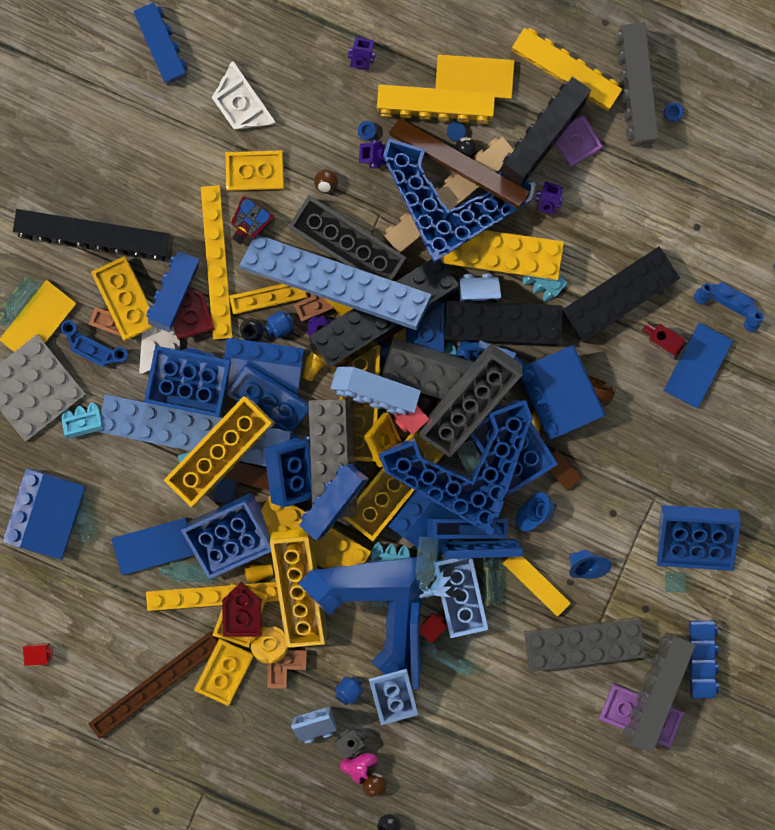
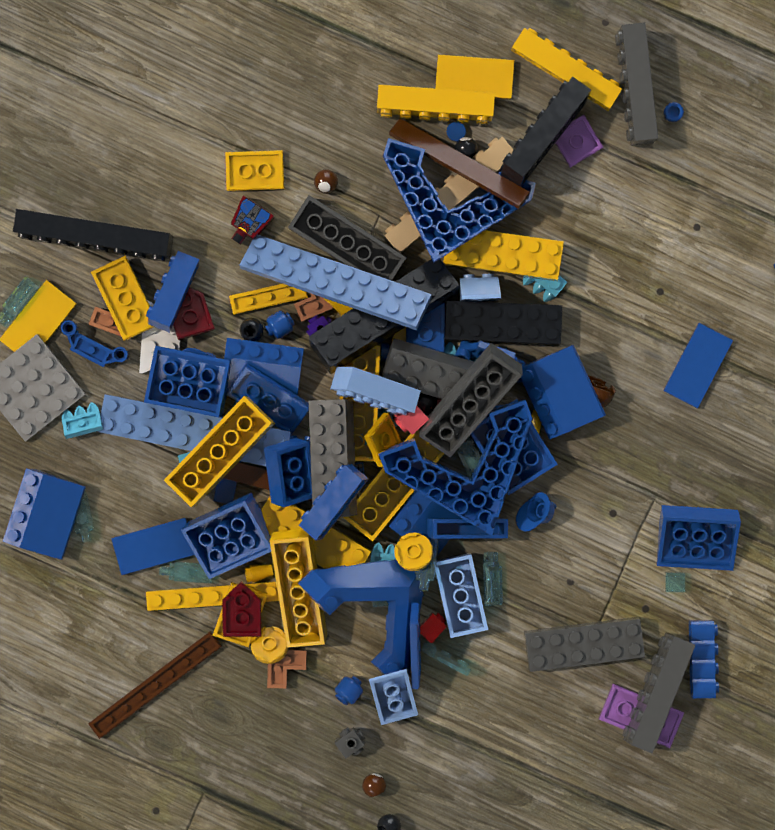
(37, 654): red brick -> none
(160, 44): blue brick -> none
(216, 262): yellow plate -> none
(224, 672): yellow tile -> none
(240, 102): white wing -> none
(312, 366): yellow cone -> none
(314, 724): light blue slope -> none
(358, 766): dark pink piece -> none
(362, 53): dark purple brick -> none
(367, 130): blue tile -> none
(372, 154): dark purple brick -> none
(413, 551): none -> yellow tile
(438, 587): light blue piece -> none
(481, 549): blue tile -> none
(537, 584): yellow tile -> none
(549, 198): dark purple brick -> none
(564, 471): reddish brown tile -> none
(587, 565): blue piece -> none
(620, 294): black brick -> none
(671, 345): dark red torso -> none
(733, 300): blue plate -> none

